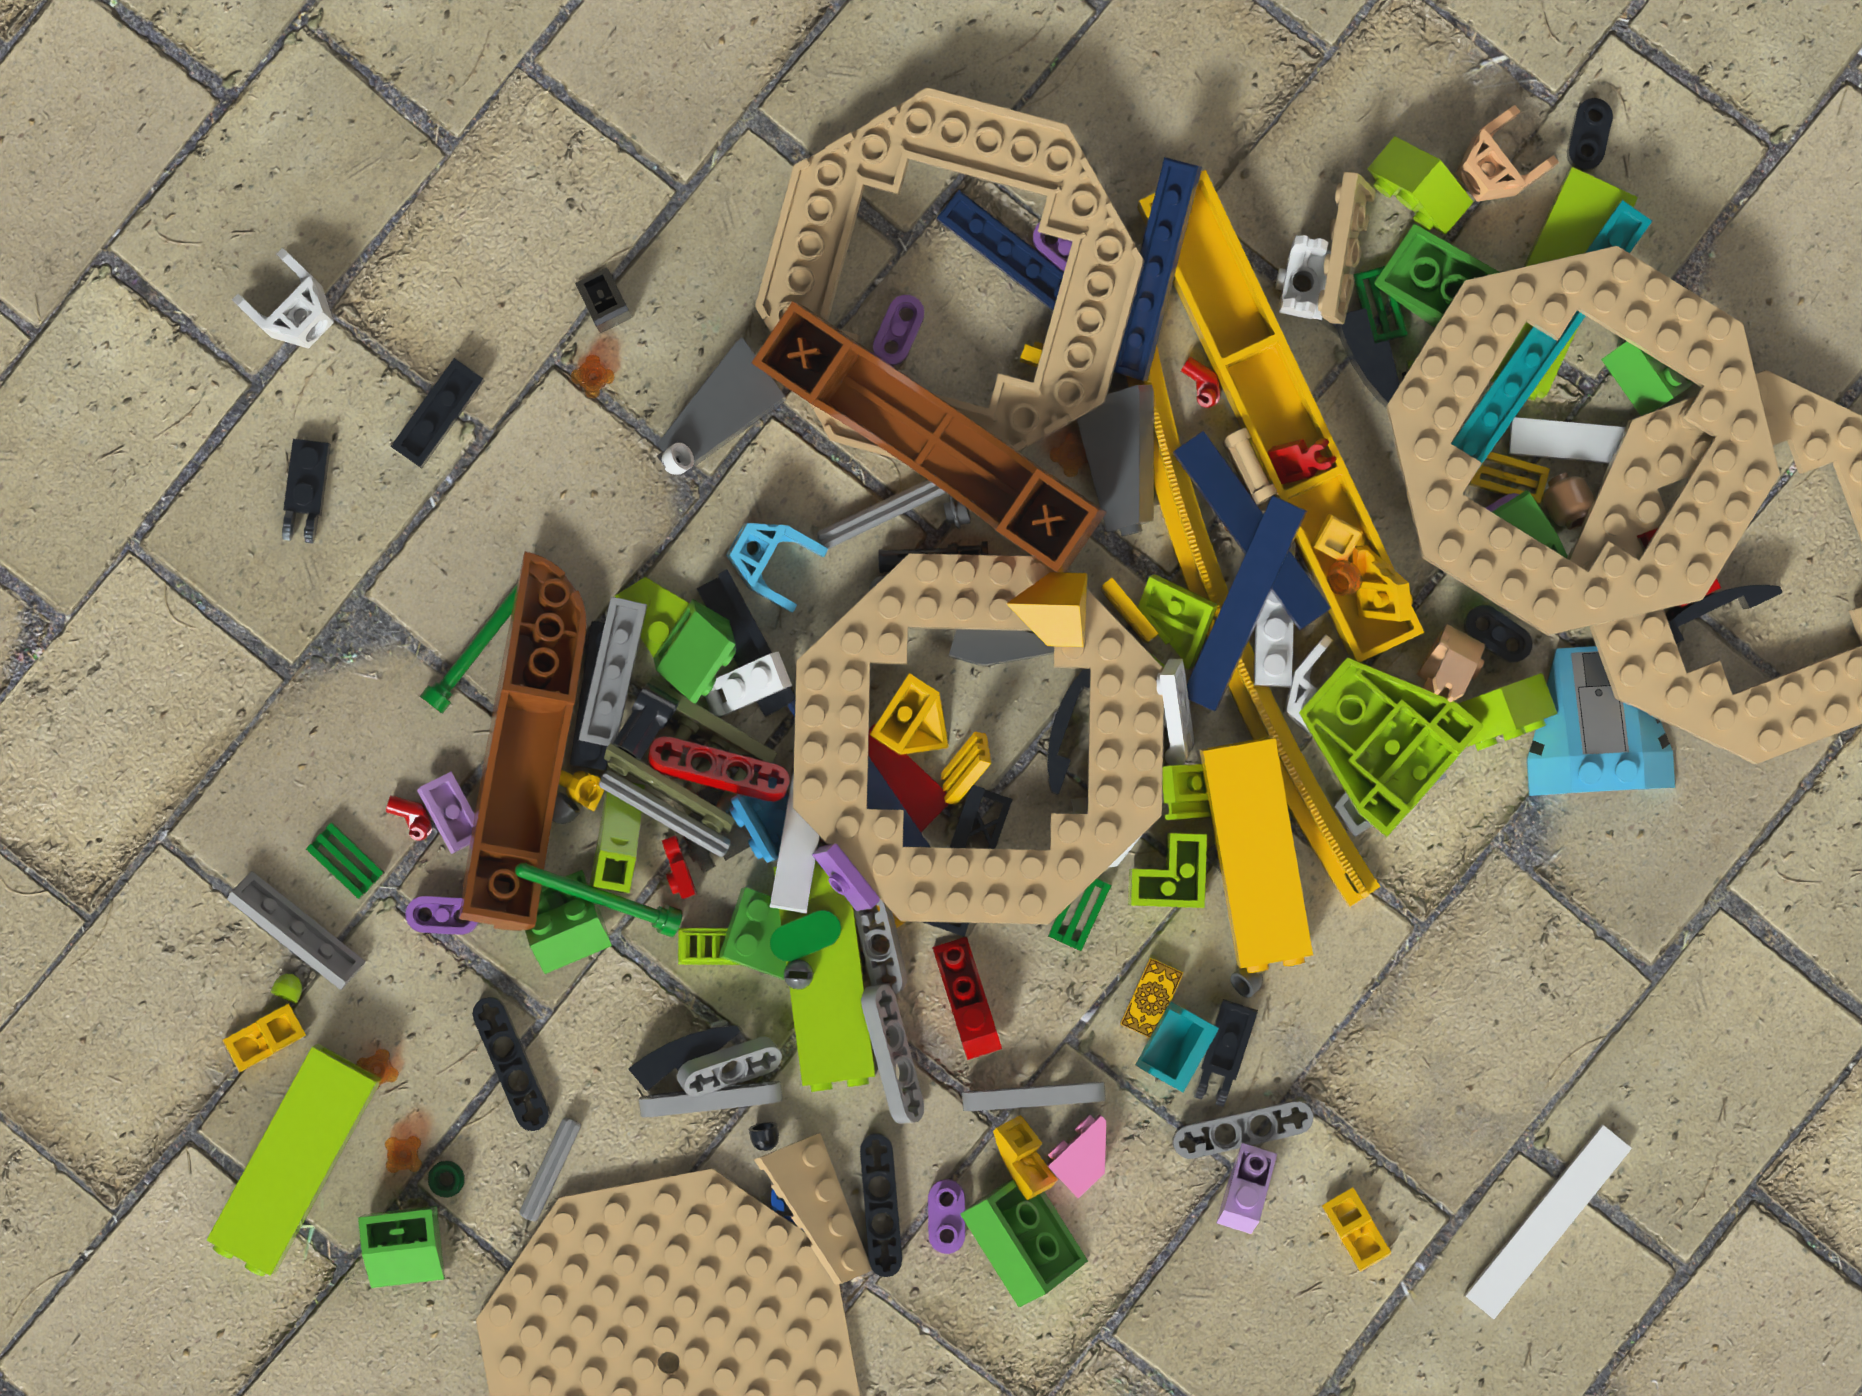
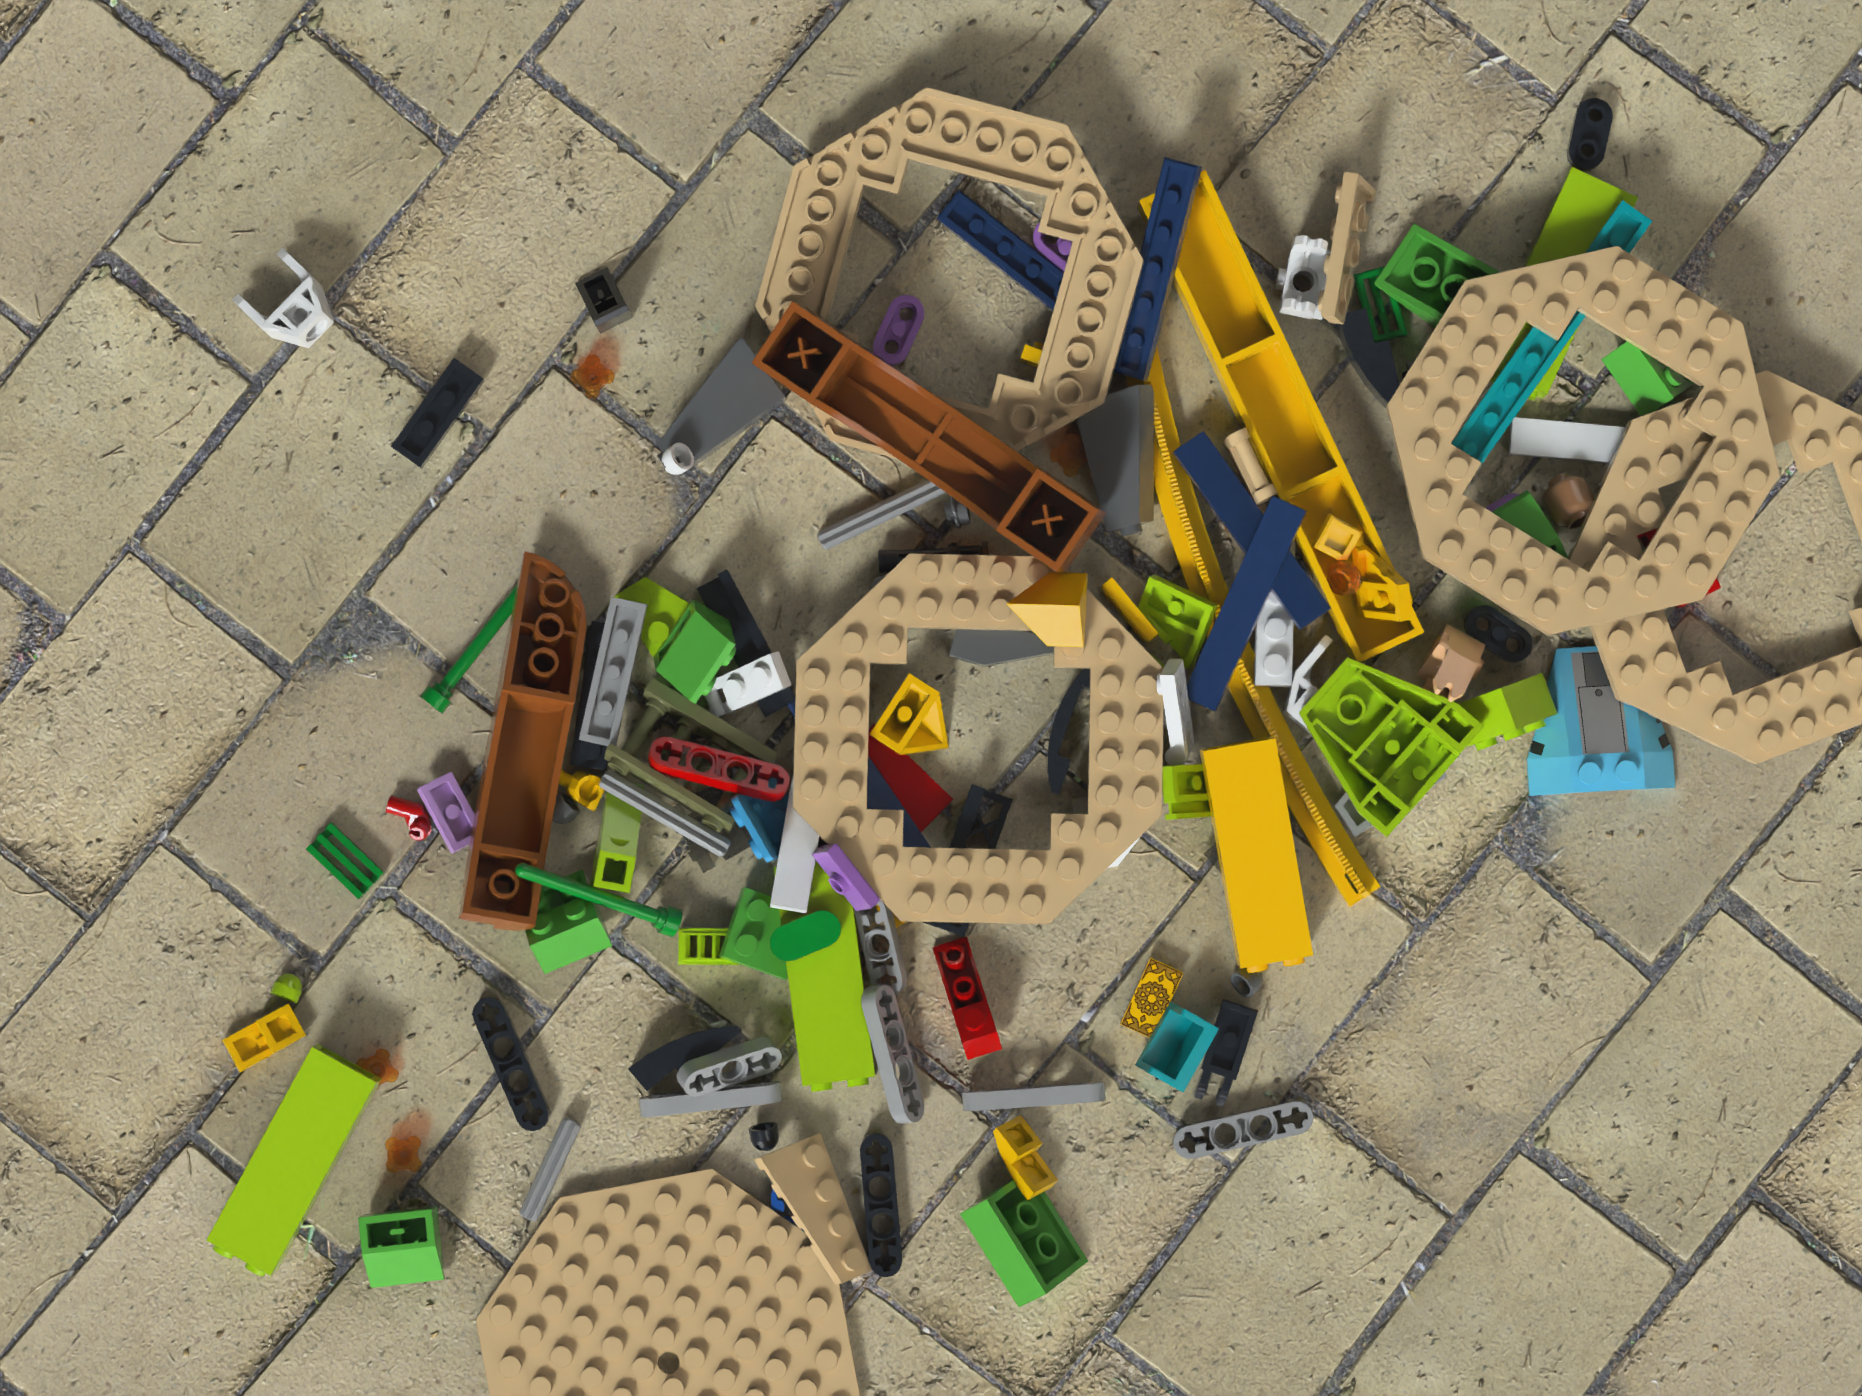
(296, 930): light grey plate -> none
(305, 486): black hinge -> none
(435, 1183): dark green plate -> none
(443, 916): medium lavender plate -> none
(650, 714): black piece -> none
(680, 877): red plate -> none
(766, 539): medium azure piece -> none
(798, 983): dark grey hinge -> none
(946, 1216): medium lavender plate -> none
(966, 767): yellow tile -> none
(1066, 939): green tile -> none
(1083, 1158): bright pink slope -> none
(1182, 880): lime brick -> none
(1206, 382): red arm -> none
(1247, 1189): lavender slope -> none
(1297, 462): red plate -> none
(1356, 1229): yellow slope -> none
(1420, 185): lime brick -> none
(1487, 169): light nougat piece -> none
(1515, 463): yellow tile -> none
(1547, 1221): white tile -> none
(1748, 597): black slope -> none

